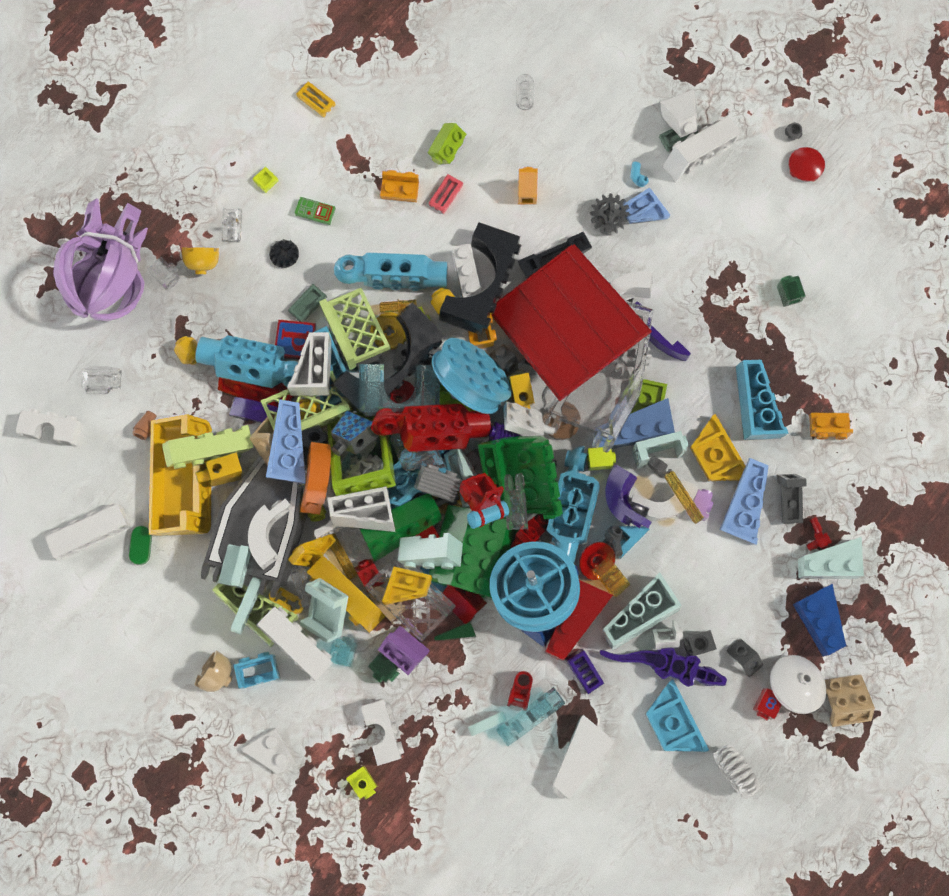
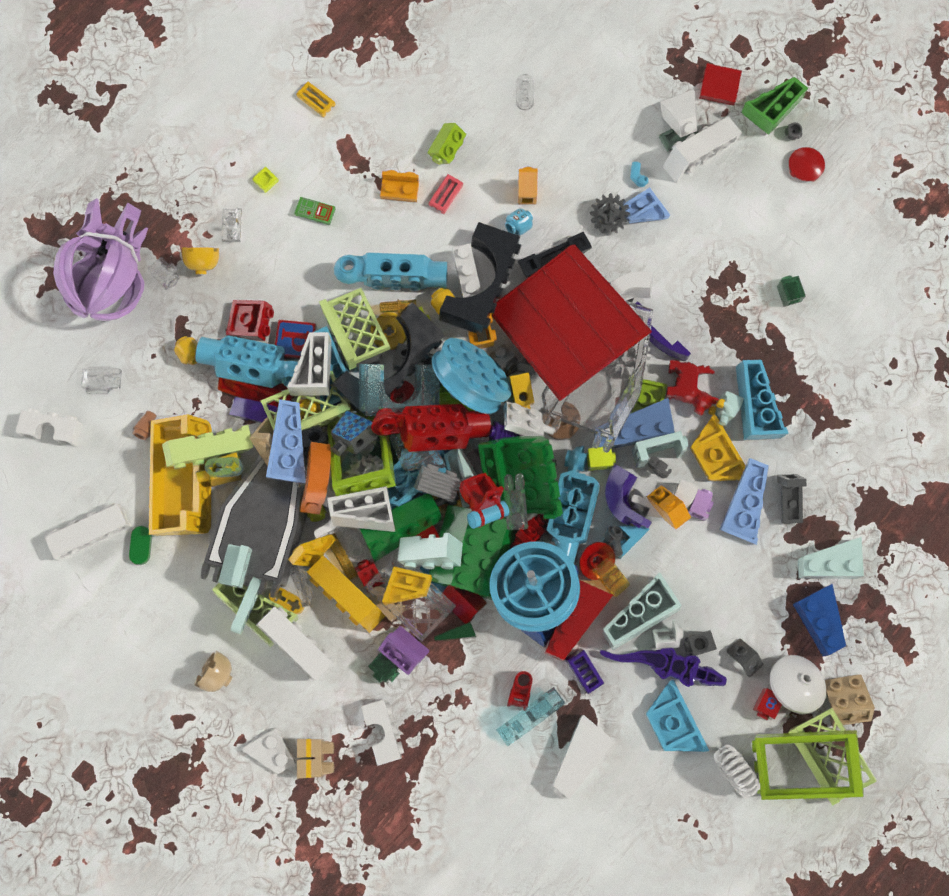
(223, 462): none -> clear light blue beam
(250, 319): none -> red plate
(258, 679): medium azure window -> none
(259, 532): white arch -> none
(281, 261): black gear -> none
(307, 303): sand green tile -> none
(314, 767): none -> tan hips
(325, 611): light aqua panel -> none
(343, 651): clear light blue brick -> none
(356, 777): neon yellow brick -> none
(487, 723): light aqua beam -> none
(519, 222): none -> medium azure head
(669, 507): none -> light orange slope
(684, 497): clear yellow axle -> none
(686, 386): none -> red animal
(720, 84): none -> red tile
(728, 407): none -> light aqua piece
(772, 107): none -> bright green wedge
(814, 760): none -> yellowish green fence
(822, 540): red piece -> none
(830, 425): light orange bracket -> none
(853, 764): none -> lime door

